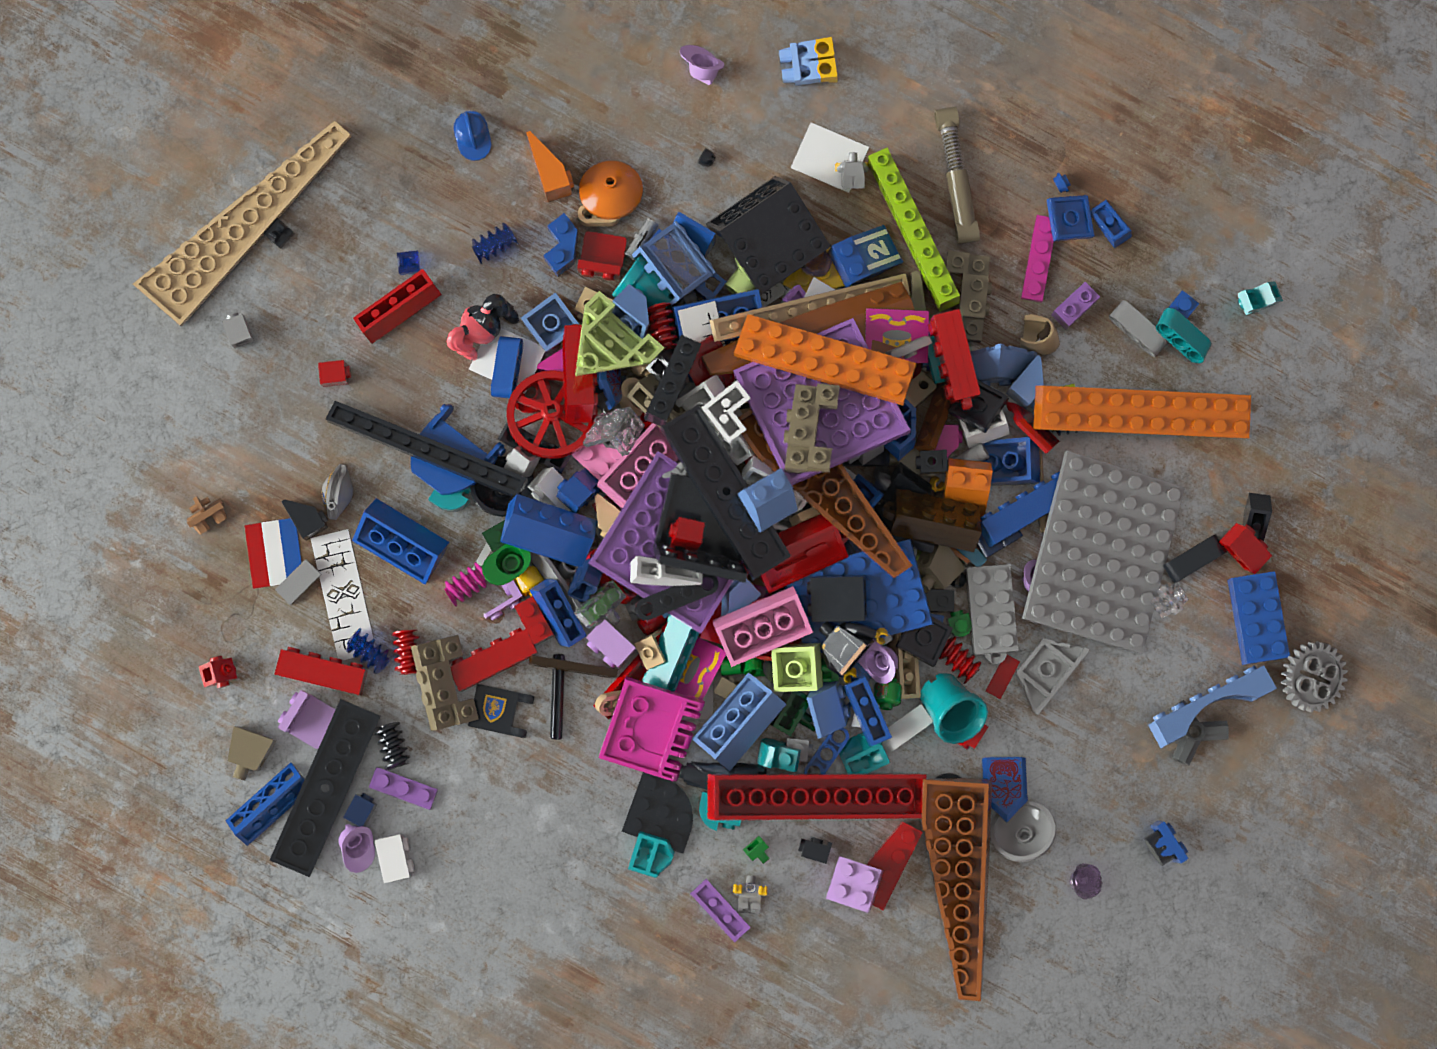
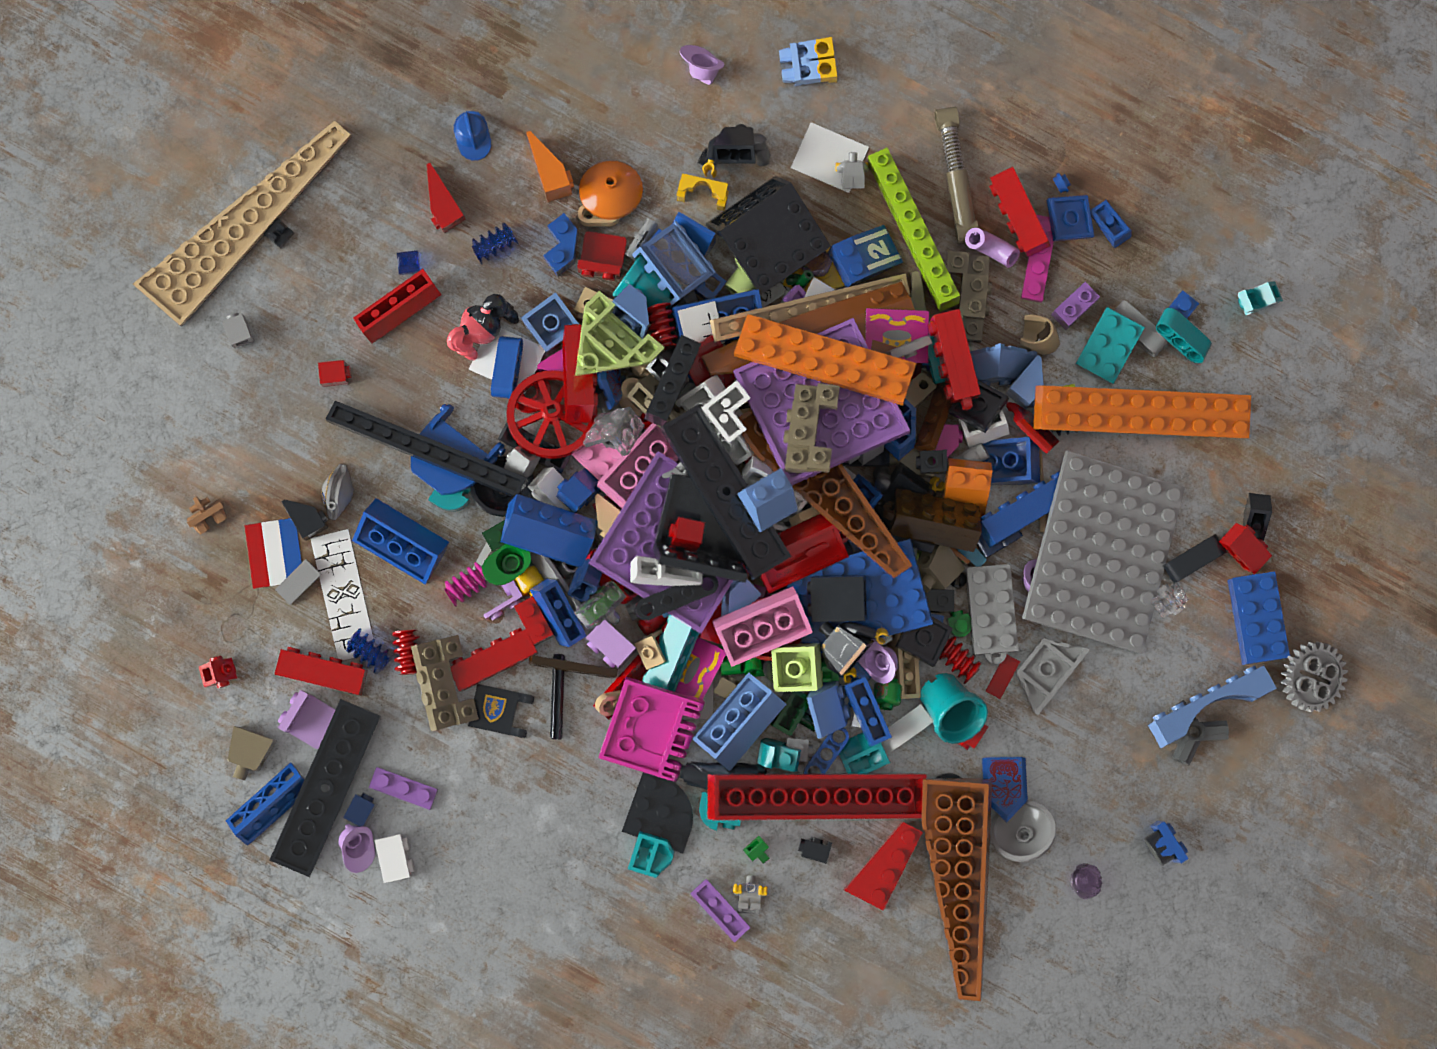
(392, 745): black piece -> none
(442, 204): none -> red slope
(689, 183): none -> yellow piece
(736, 146): none -> black torso
(802, 280): none -> dark green arm
(854, 884): lavender brick -> none
(992, 246): none -> lavender cylinder
(1020, 212): none -> red brick
(1110, 345): none -> teal plate

